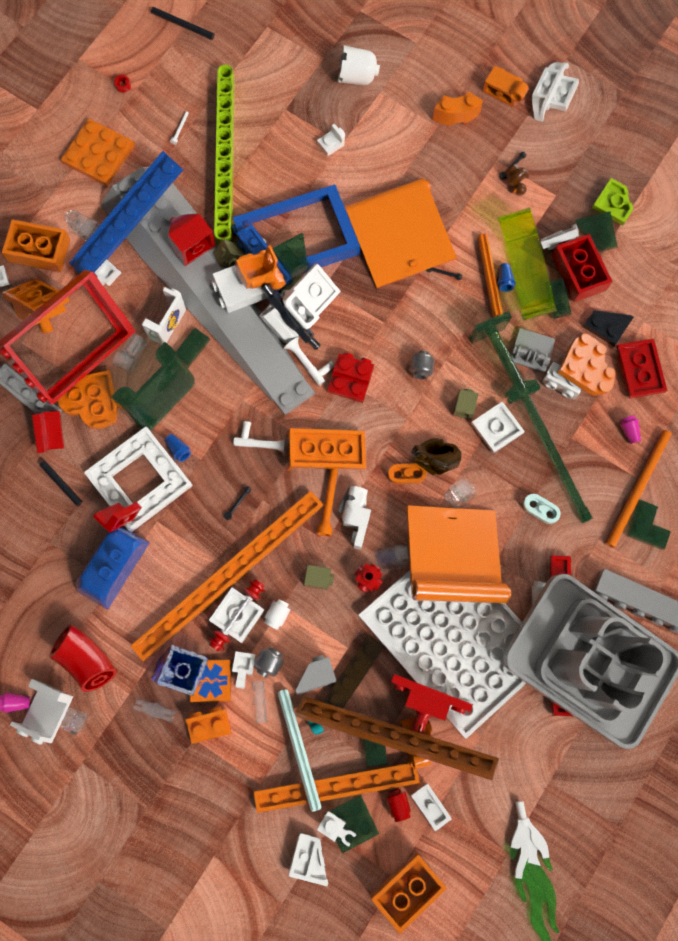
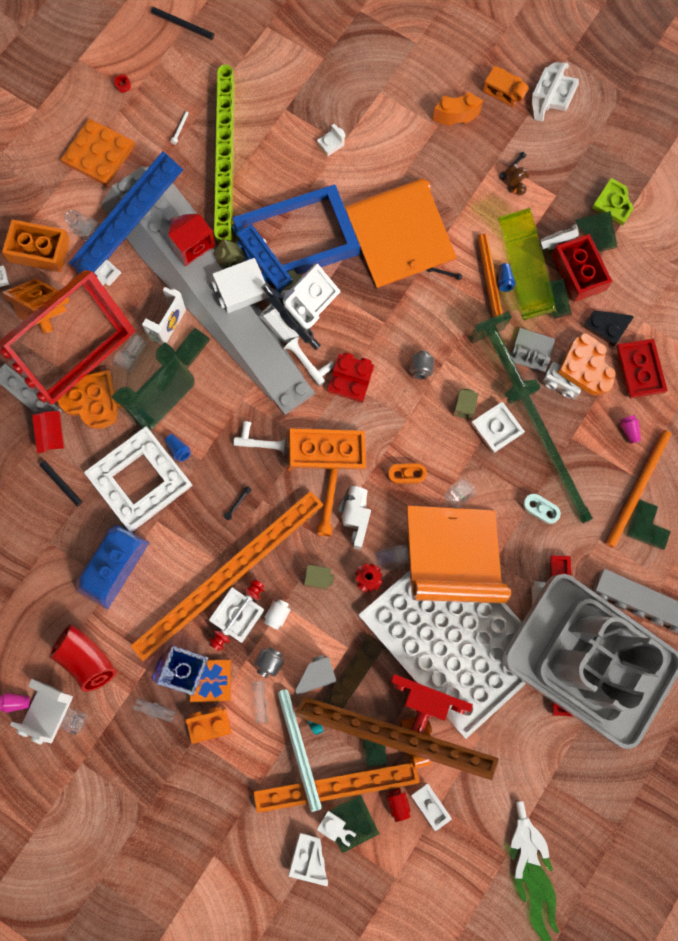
(117, 516): red panel -> none
(243, 665): white plate -> none
(260, 269): orange piece -> none
(292, 255): clear green wing -> none
(357, 66): white cylinder -> none
(408, 892): orange brick -> none
(436, 456): dark brown helmet -> none

